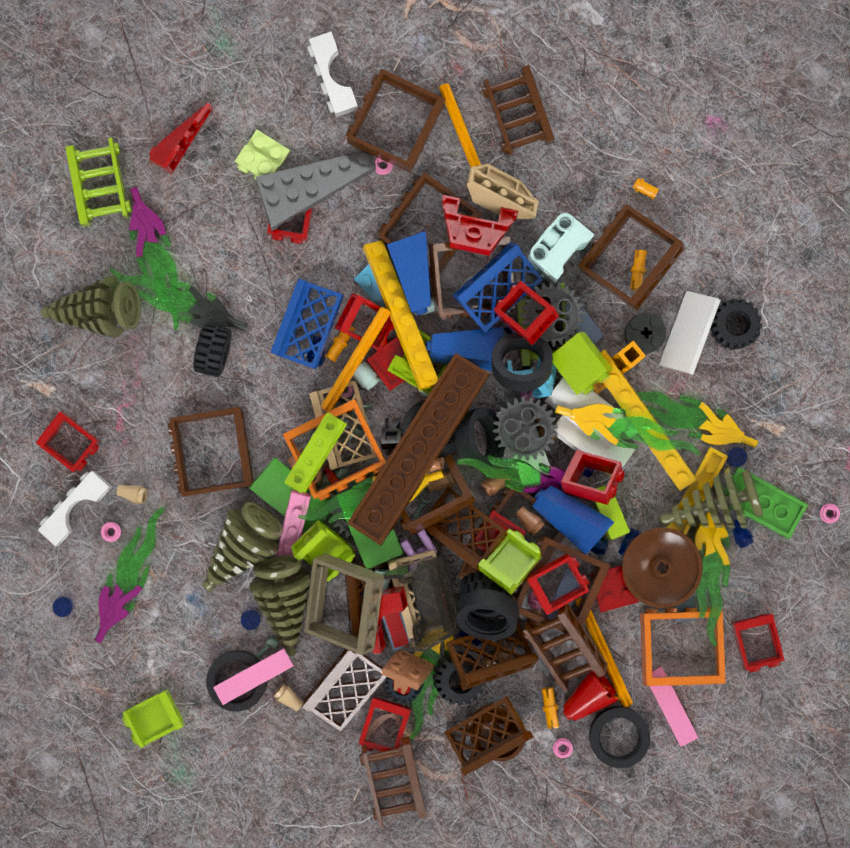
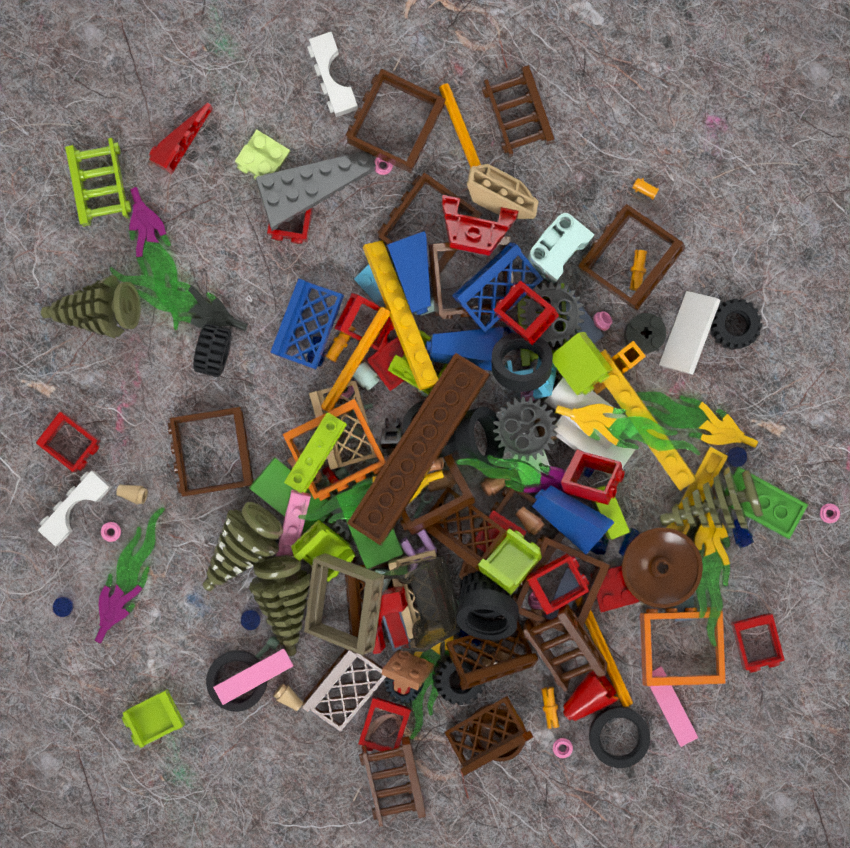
(602, 320): none -> bright pink plate

